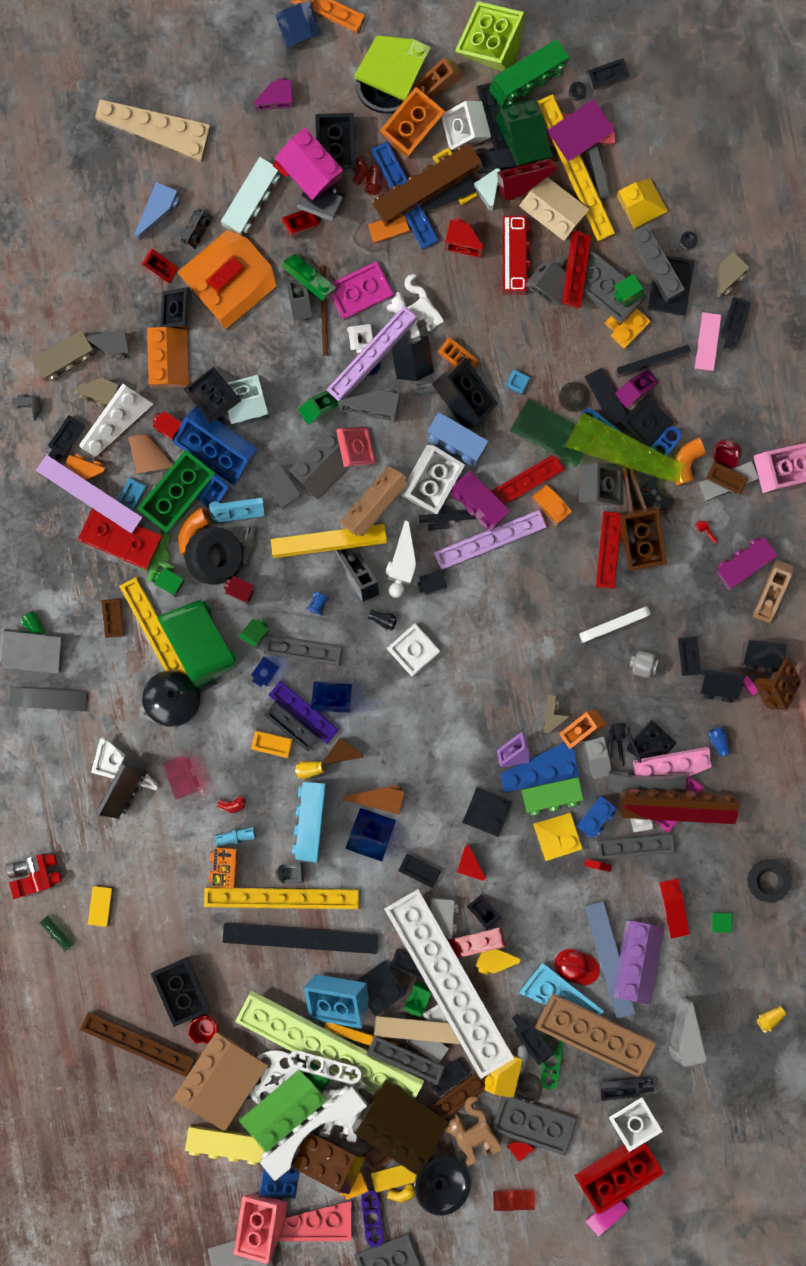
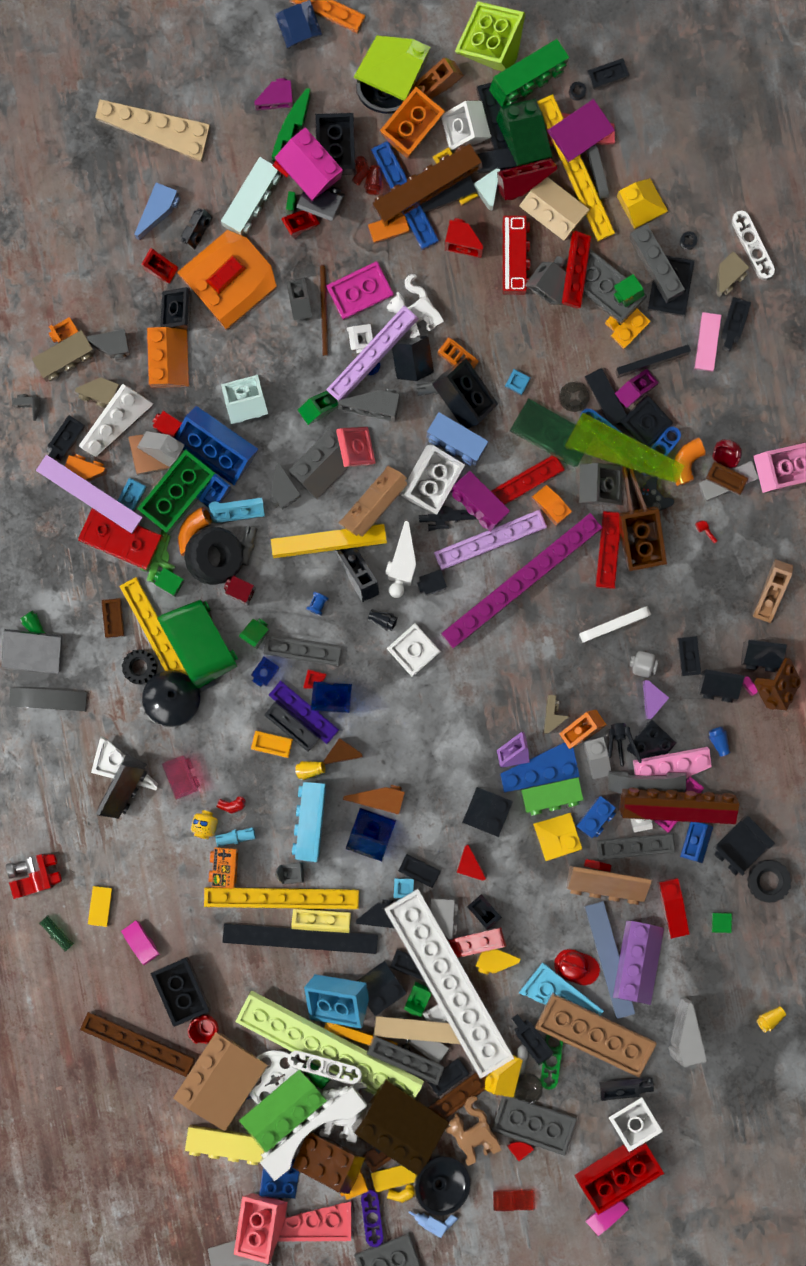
(62, 330): none -> orange bracket
(139, 655): none -> black tyre
(140, 942): none -> dark pink slope
(161, 447): none -> light grey slope
(204, 825): none -> yellow head
(212, 395): black tile -> none
(291, 202): none -> green tile
(293, 121): none -> green slope
(308, 277): green plate -> none
(313, 676): none -> red tile
(321, 920): none -> light yellow tile
(376, 915): none -> black slope
(402, 887): none -> medium azure plate
(433, 1224): none -> light blue piece
(521, 581): none -> magenta brick
(607, 884): none -> medium nougat slope
(653, 699): none -> medium lavender slope
(696, 841): none -> blue slope
(742, 845): none -> black panel
(745, 562): magenta brick -> none
(755, 244): none -> white beam

